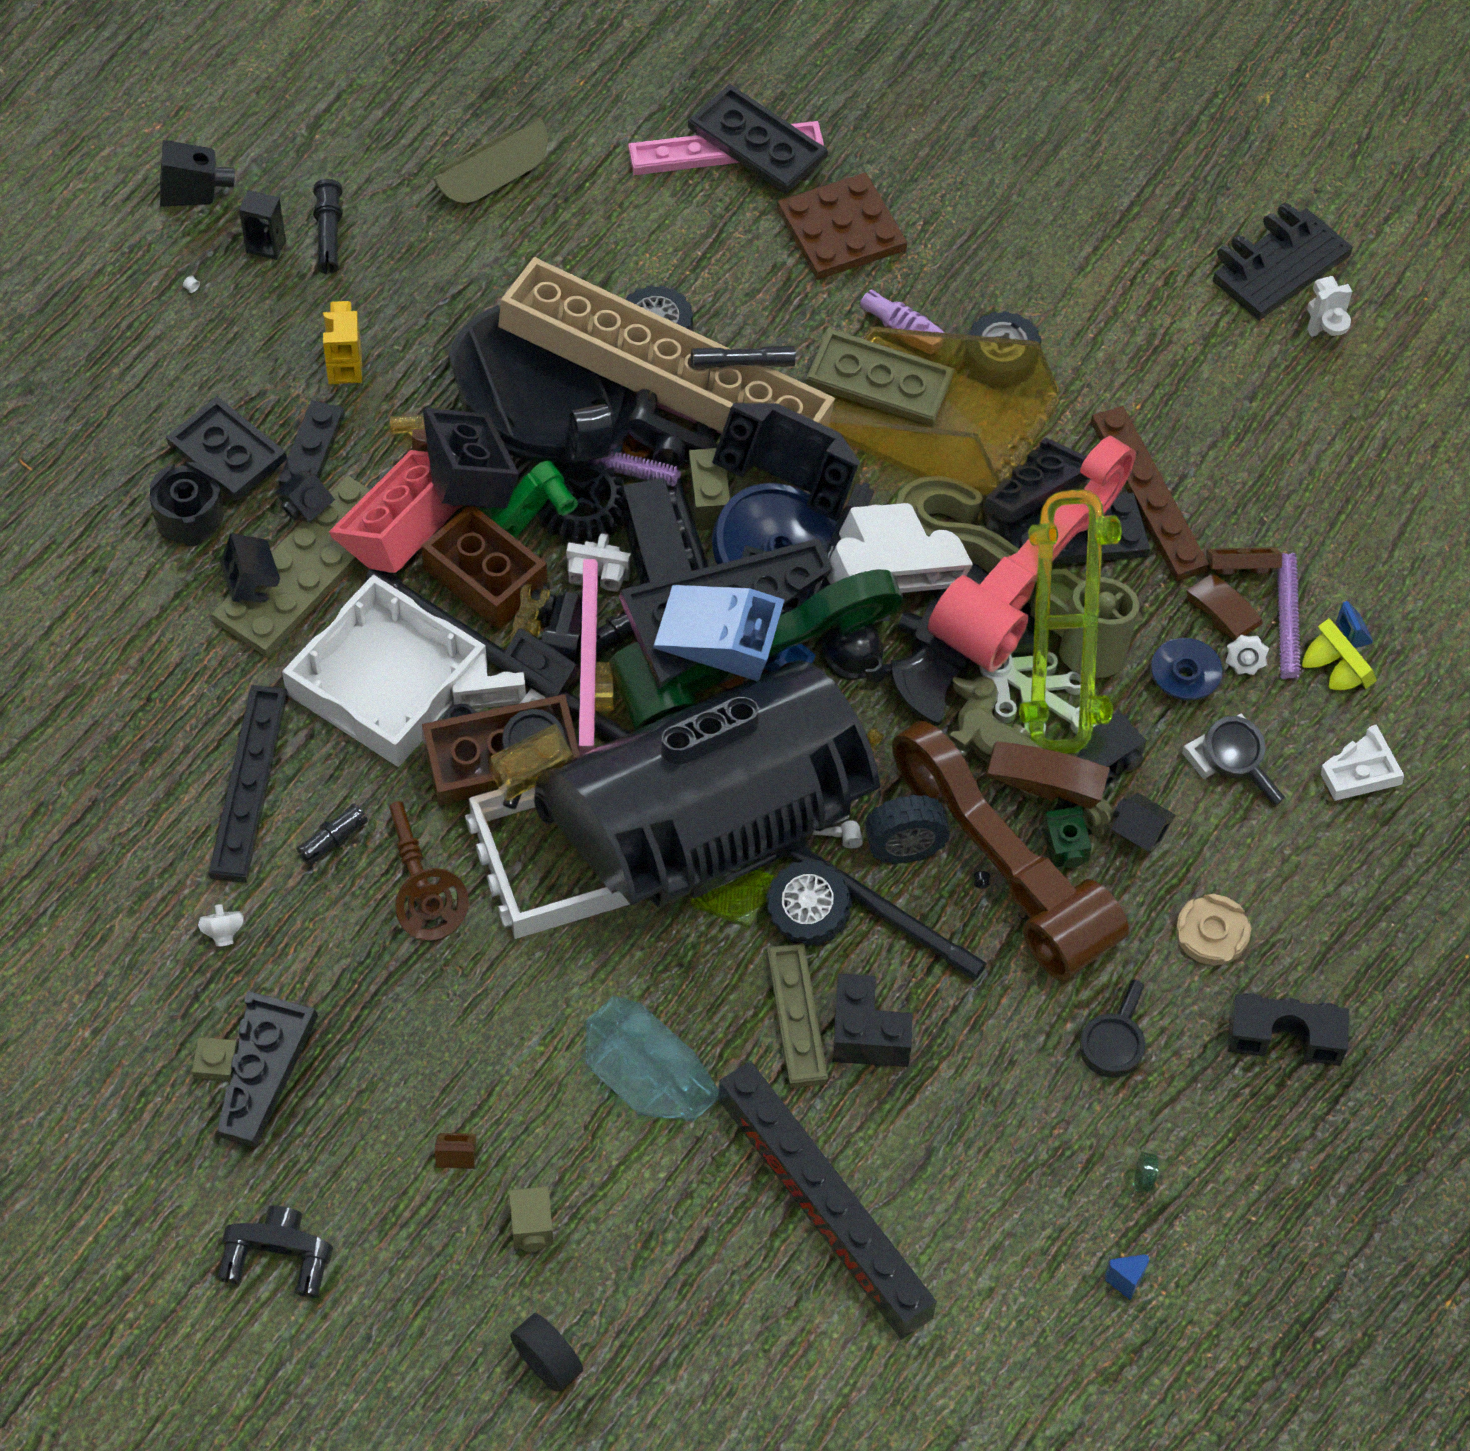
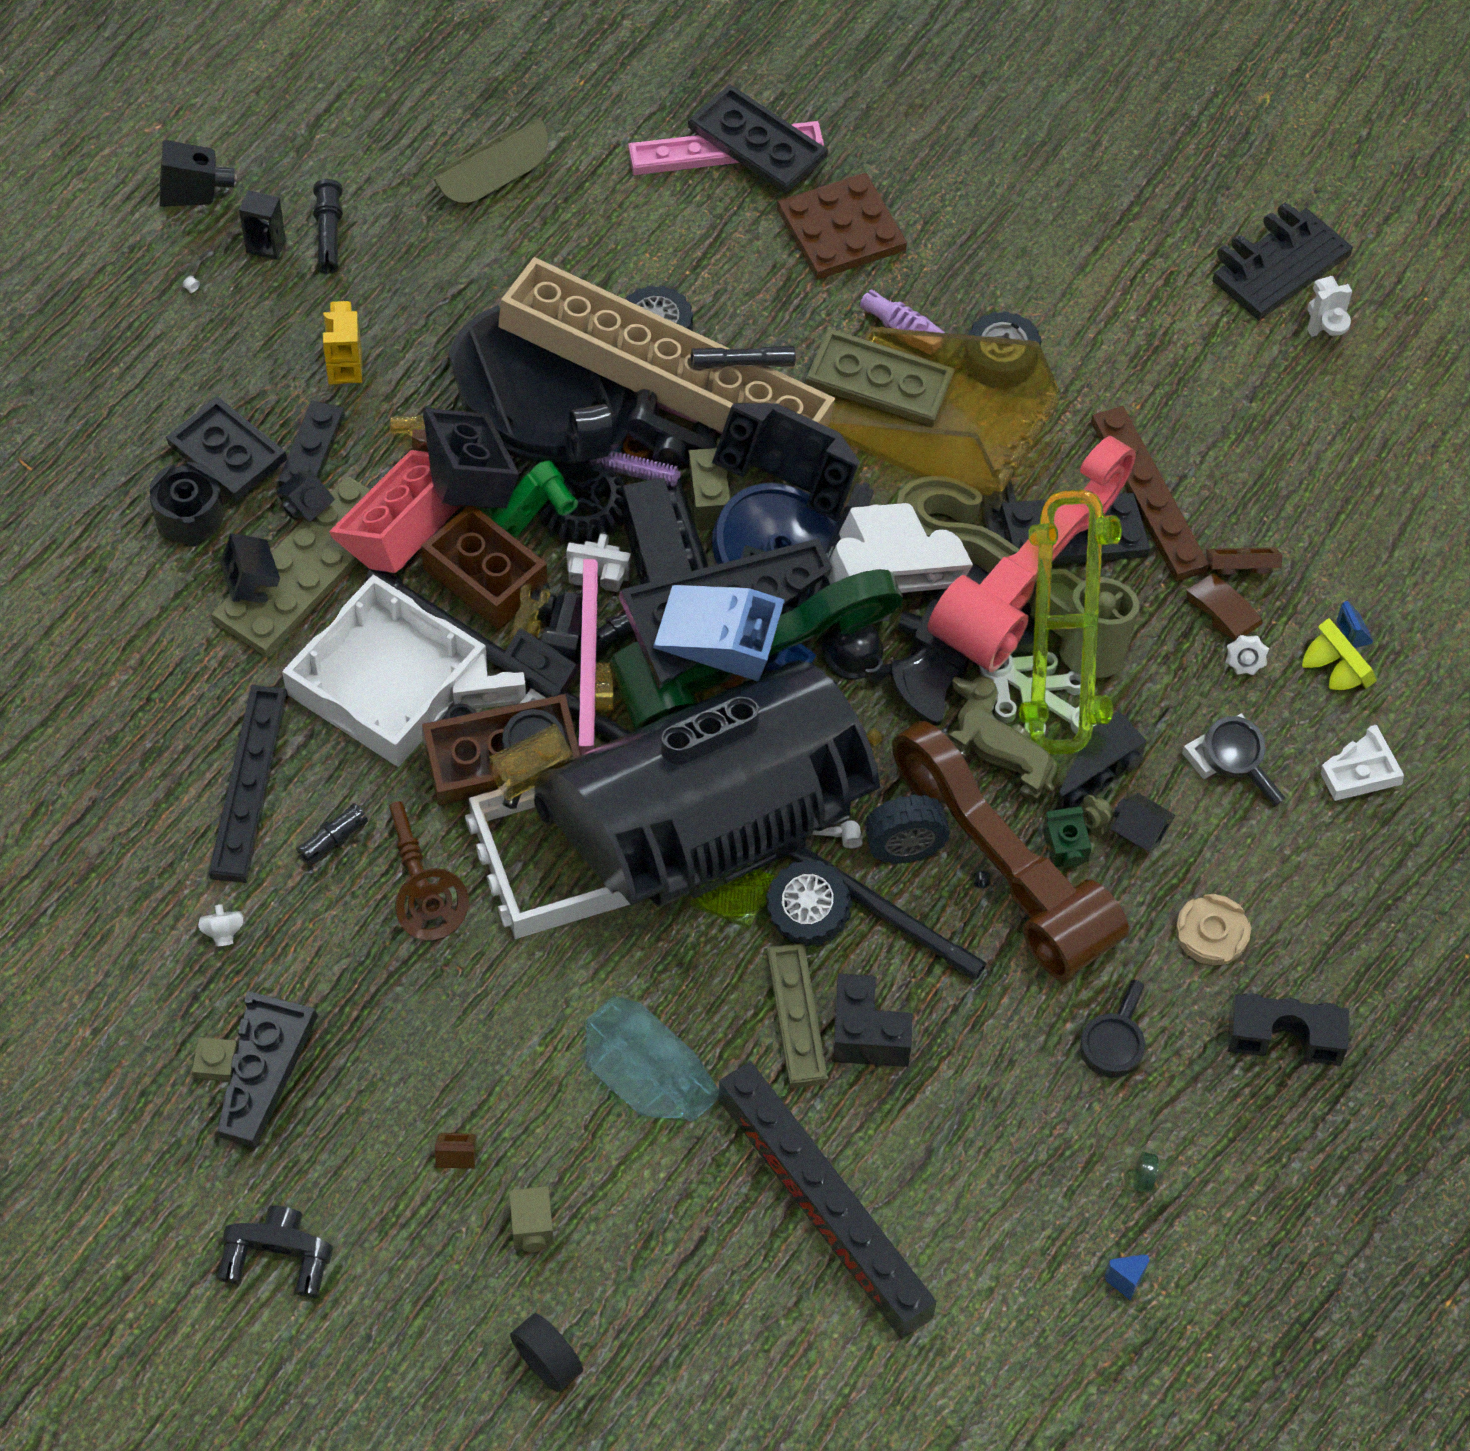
(1045, 472): black wing -> none
(1048, 773): reddish brown slope -> none
(1187, 657): dark blue dish -> none
(1288, 617): lavender axle -> none

